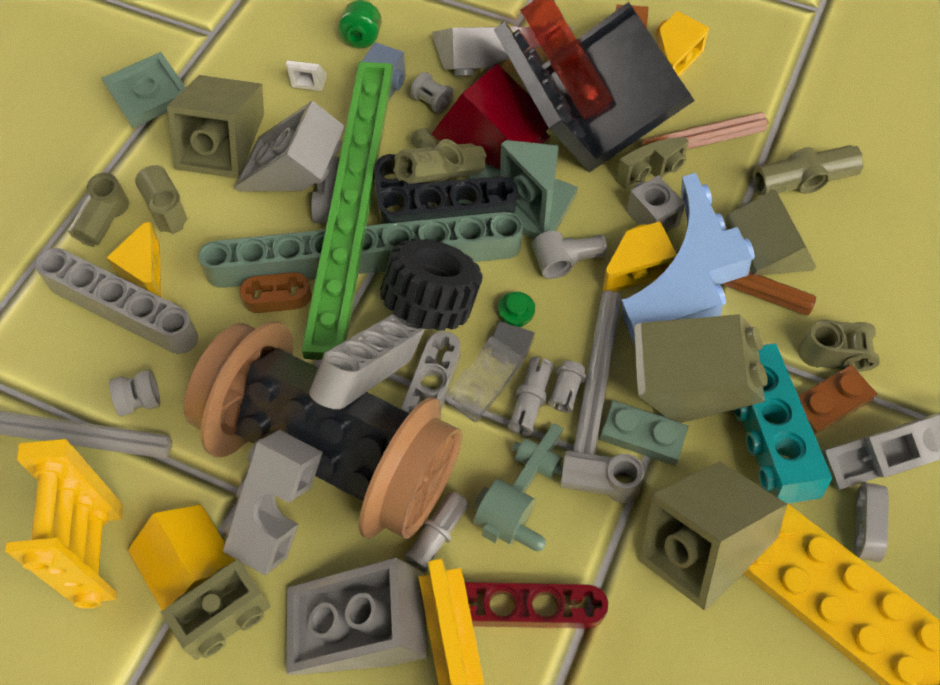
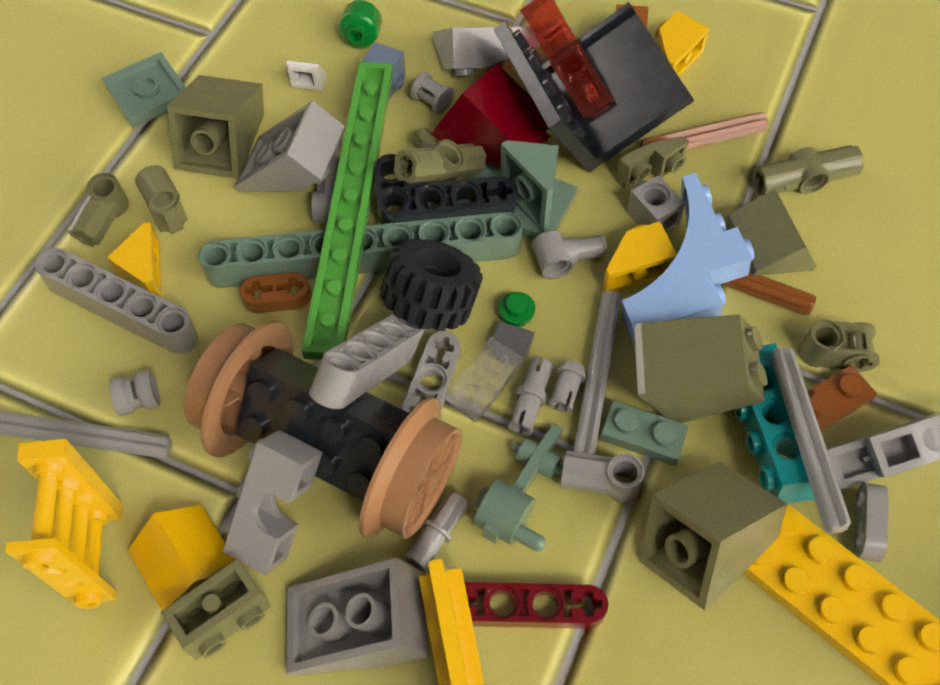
(810, 441): none -> light grey axle

